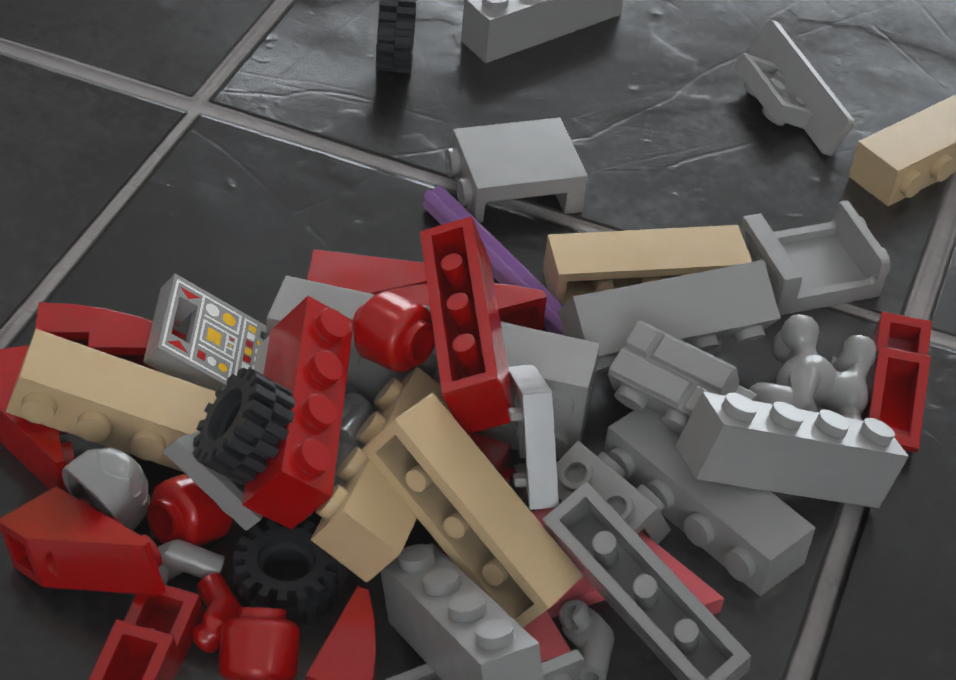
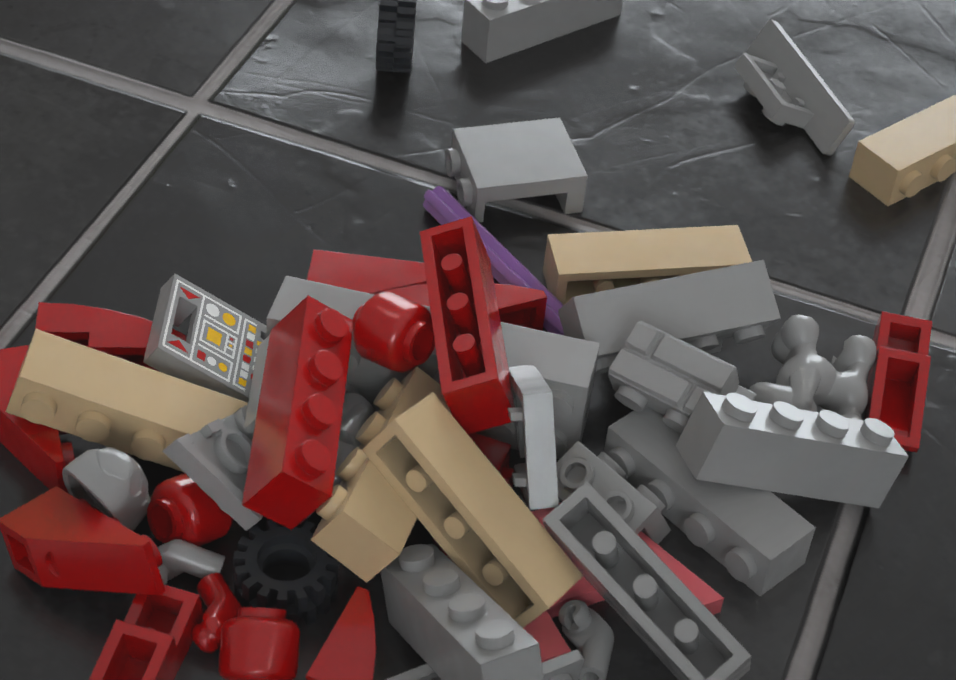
(244, 425): black tyre -> none
(820, 261): light grey panel -> none

